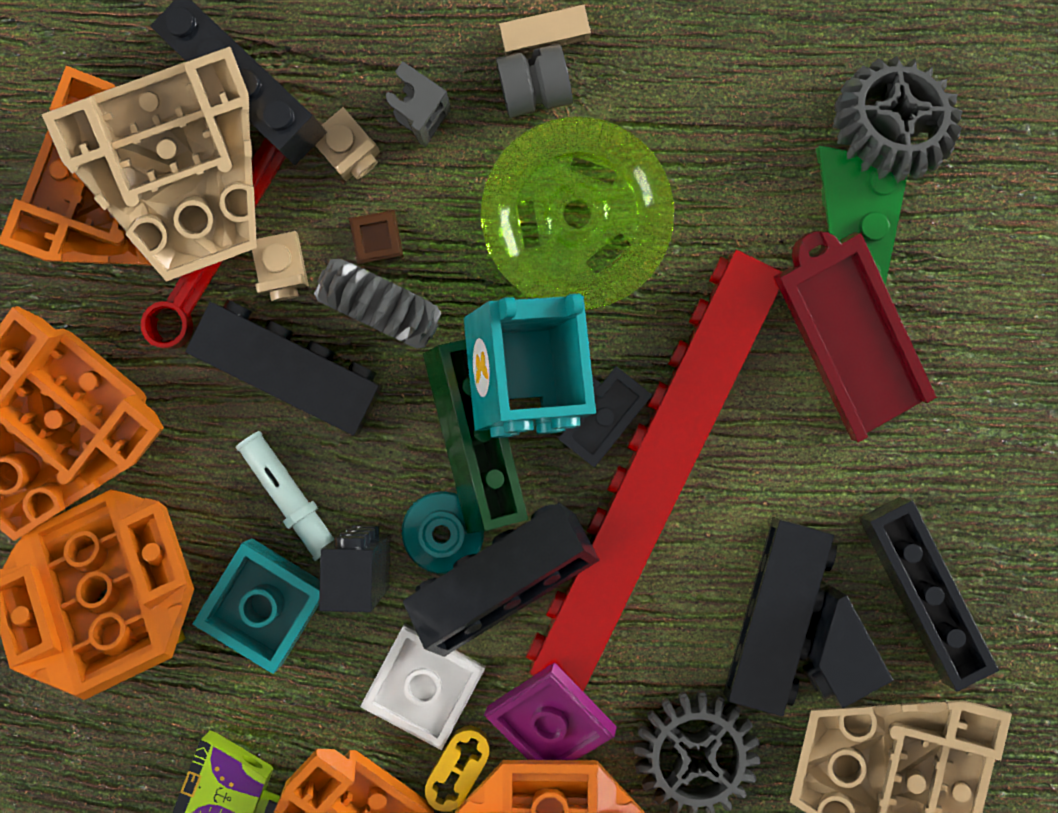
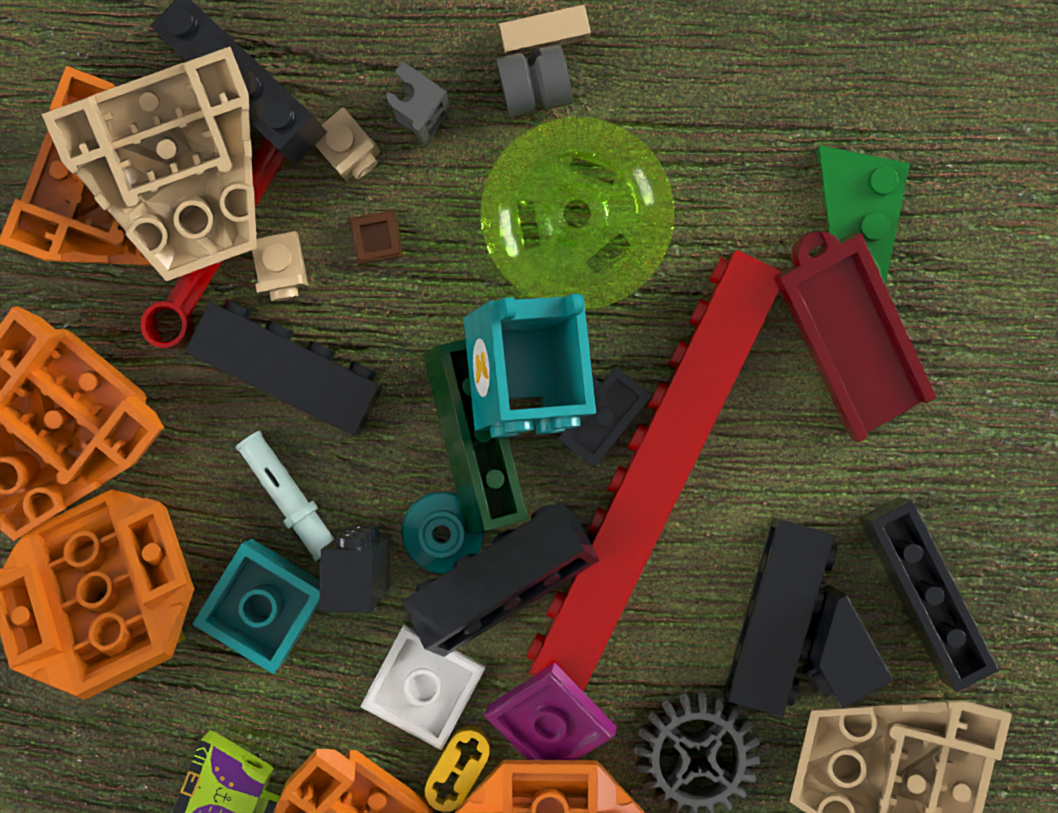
(377, 303): dark grey gear -> none
(883, 131): dark grey gear -> none

